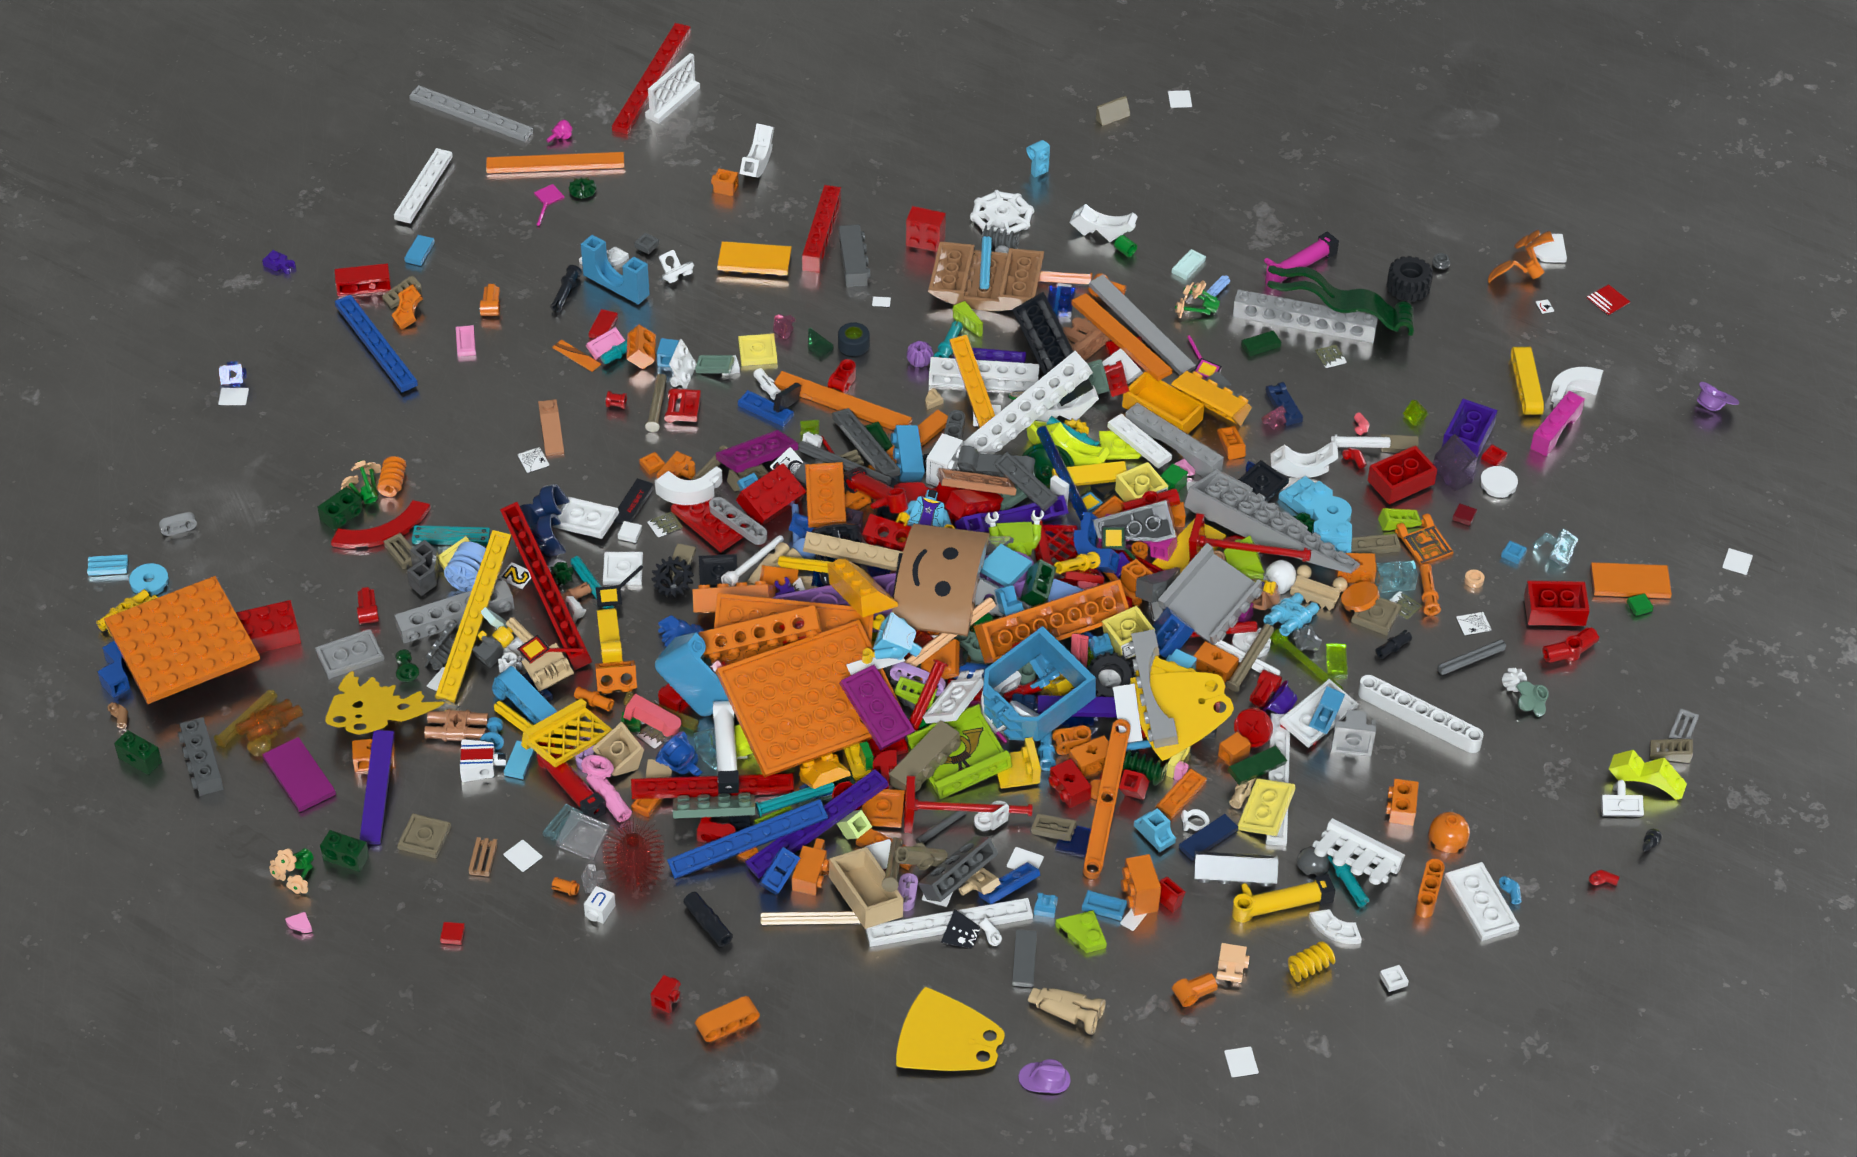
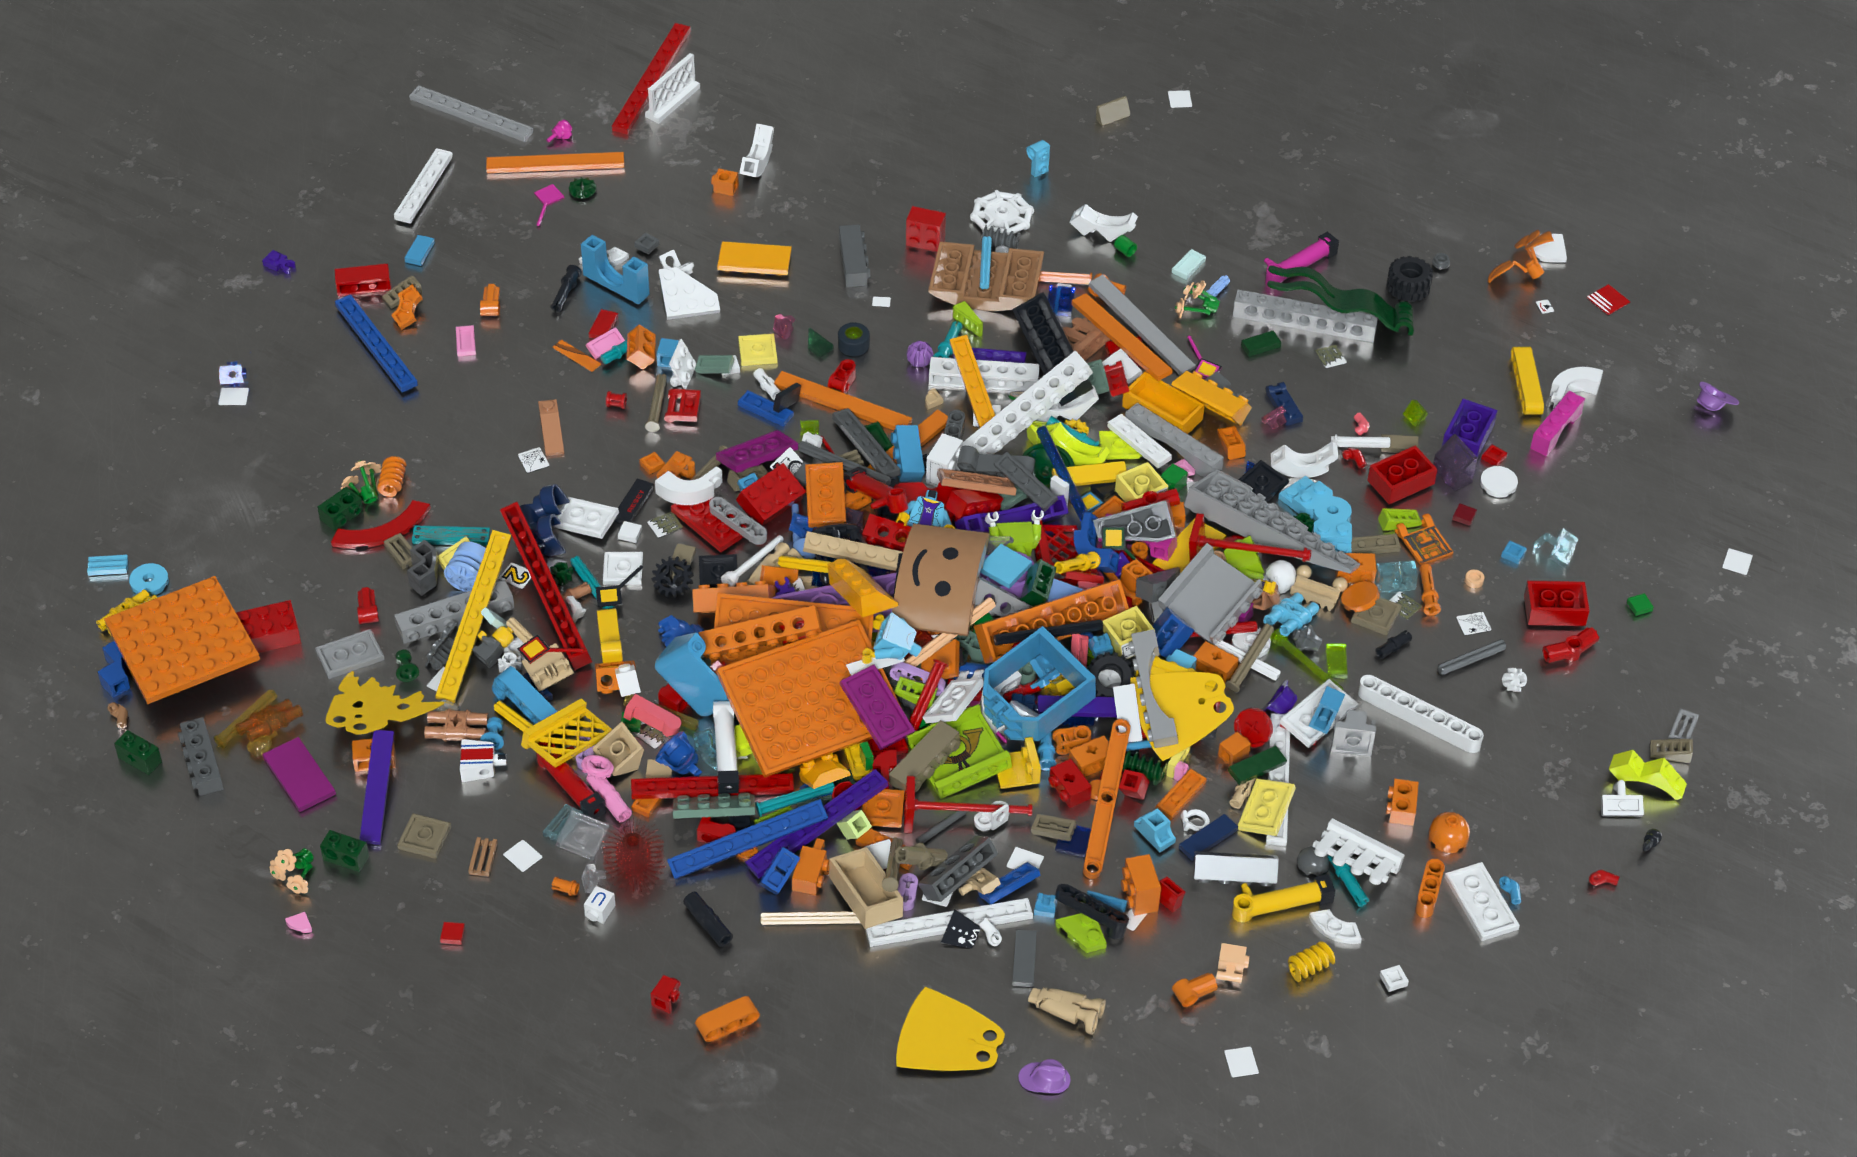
(177, 524): light grey beam -> none
(519, 761): medium azure tile -> none
(594, 698): orange pin -> none
(627, 679): none -> white brick
(685, 295): none -> white plate
(821, 229): red brick -> none
(1007, 600): dark azure panel -> none
(1061, 630): none -> black axle
(1110, 917): none -> black beam
(1266, 685): red piece -> none
(1532, 697): sand green plate -> none
(1630, 580): orange tile -> none

